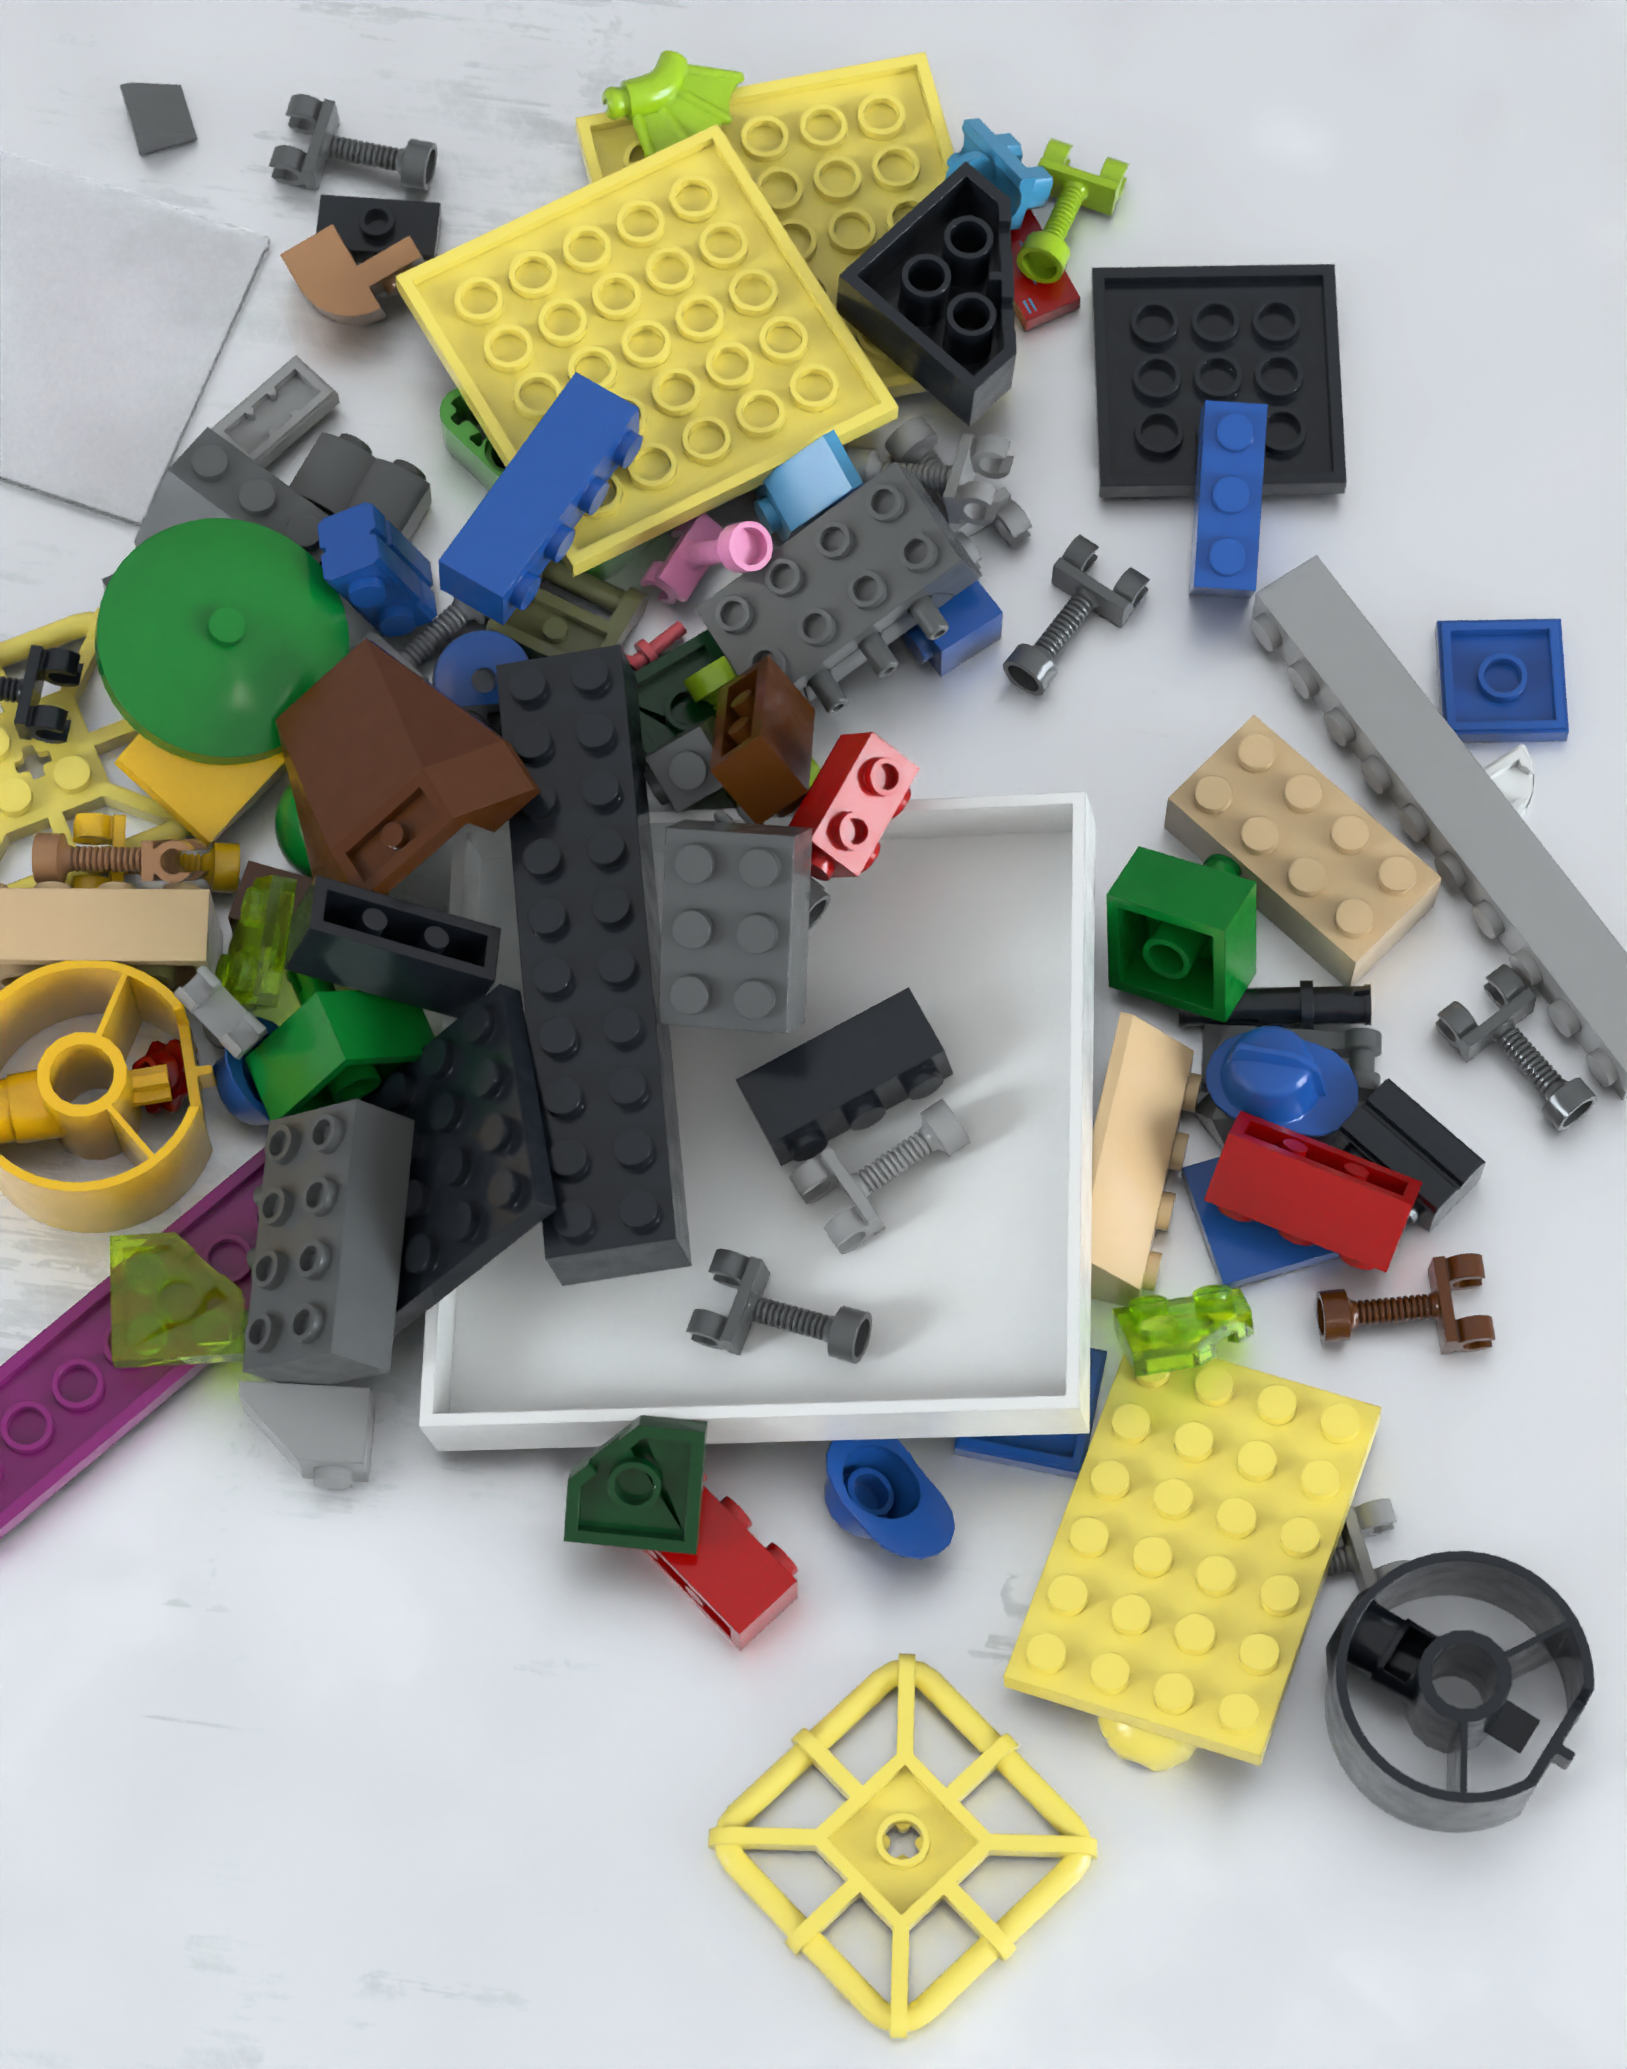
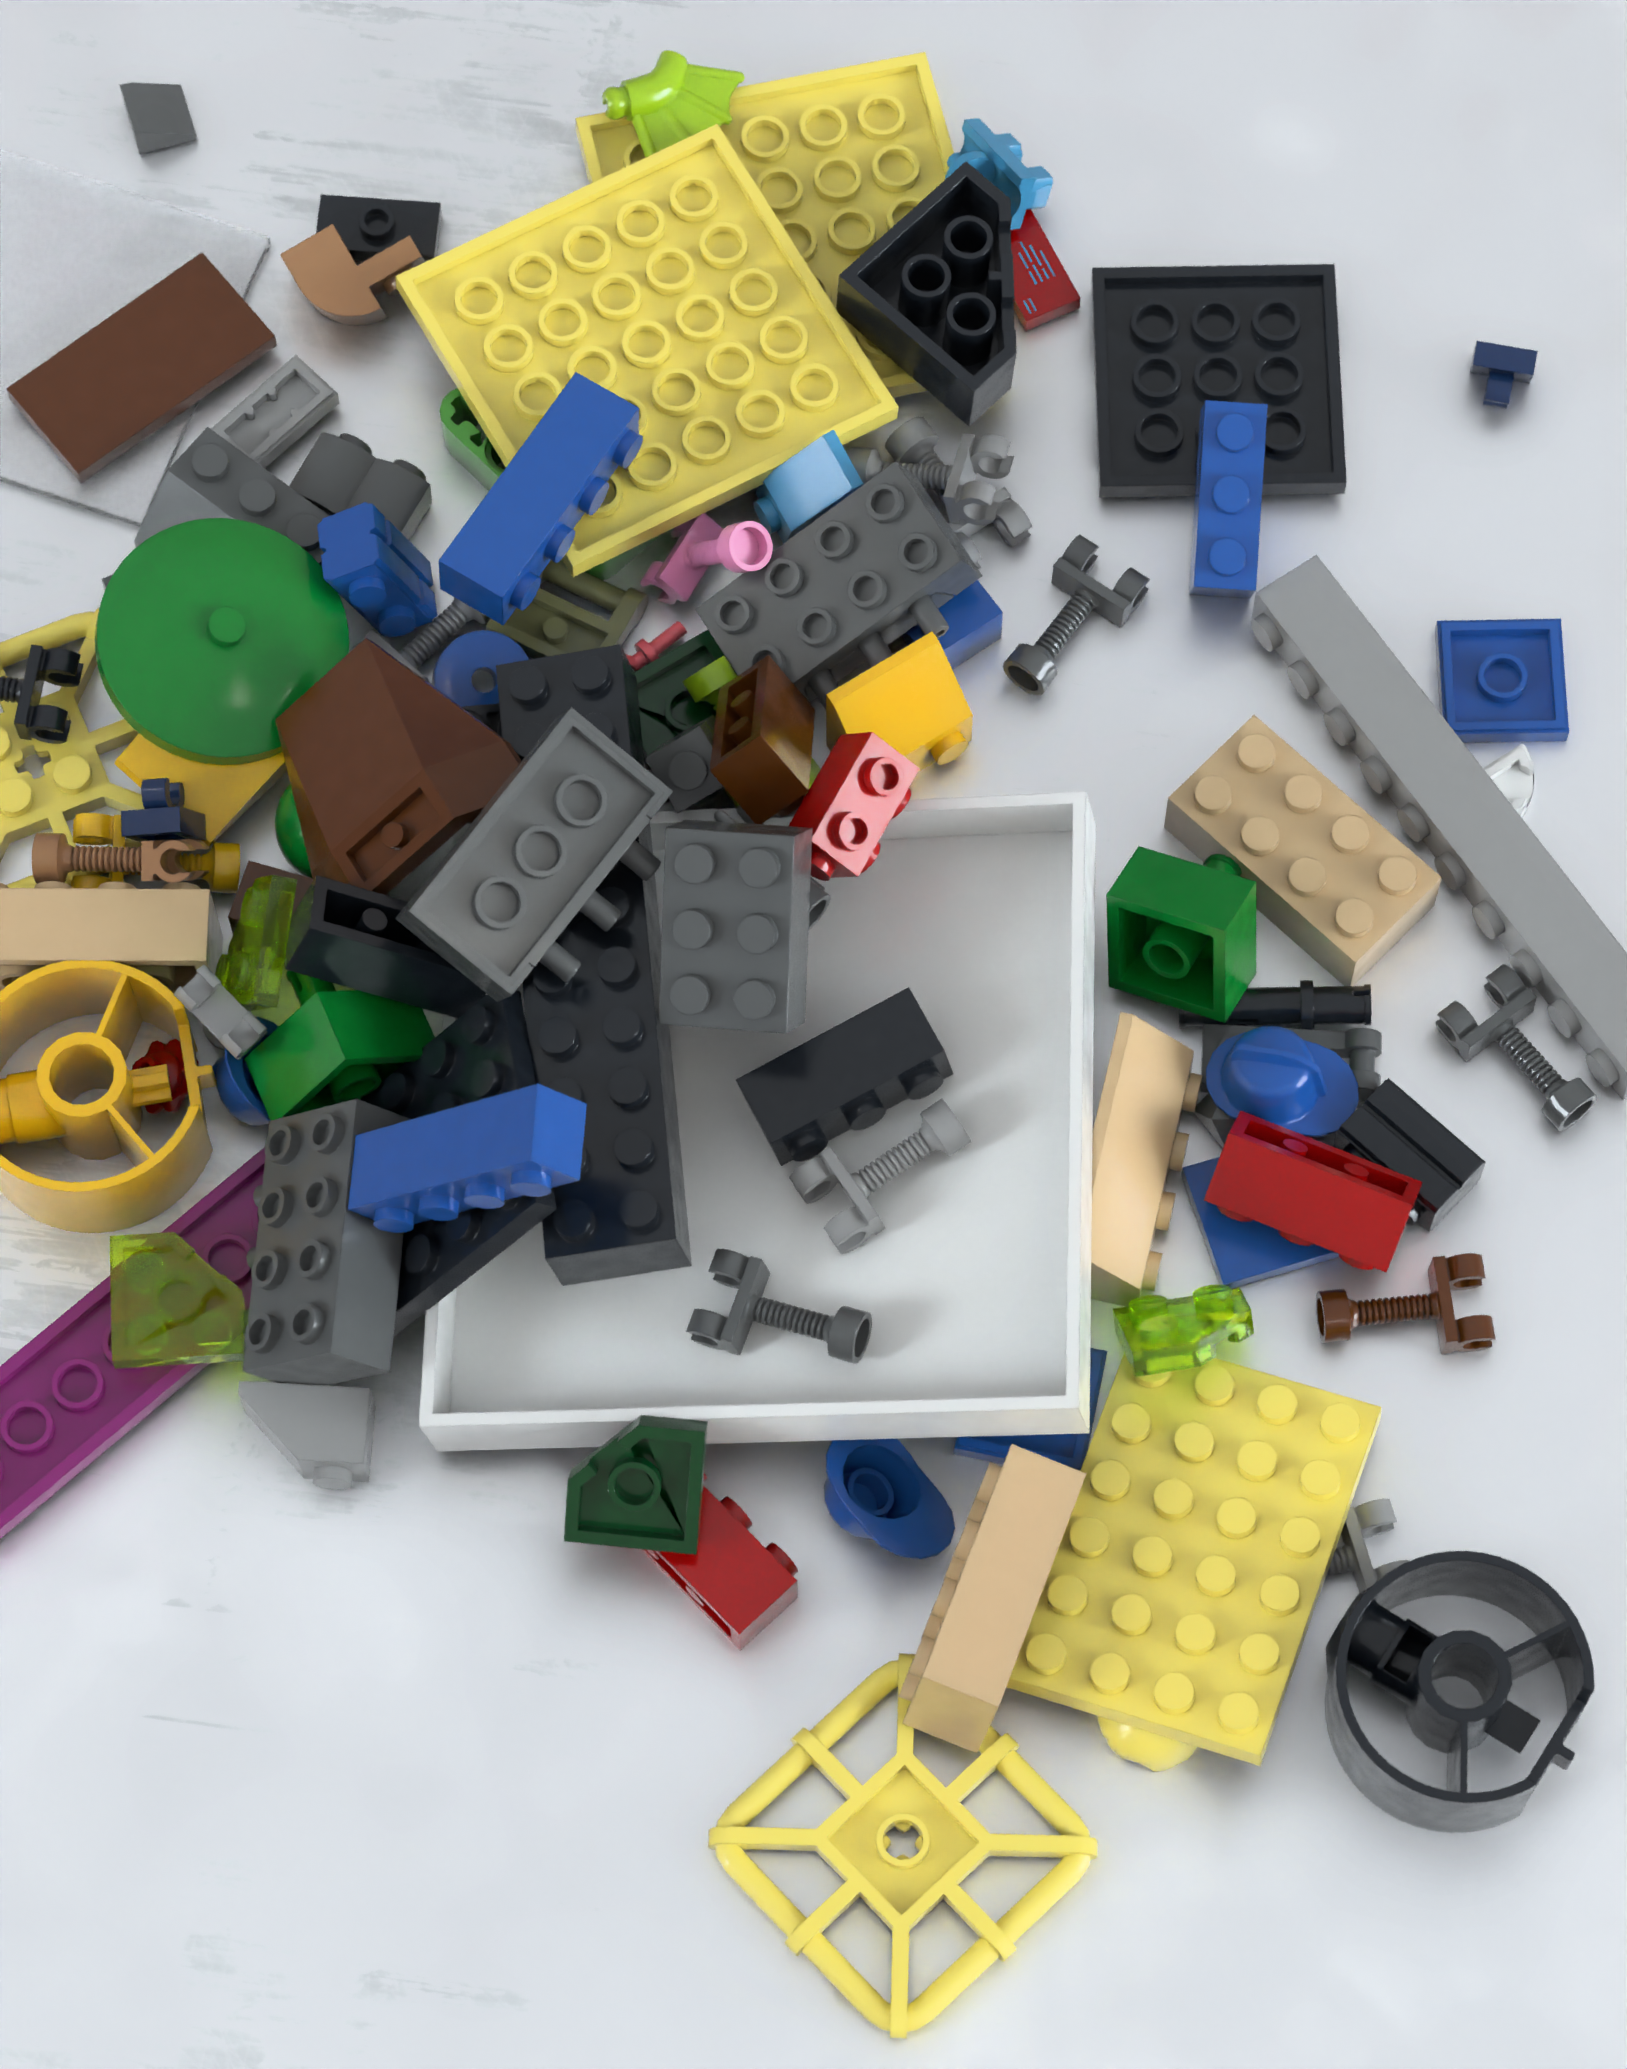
(141, 367): none -> reddish brown tile
(162, 814): none -> dark blue tile
(313, 117): dark grey bar -> none
(467, 1158): none -> blue brick
(539, 859): none -> dark grey piece
(907, 703): none -> yellow slope
(989, 1597): none -> tan brick
(1045, 252): lime bar -> none
(1502, 366): none -> dark blue tile

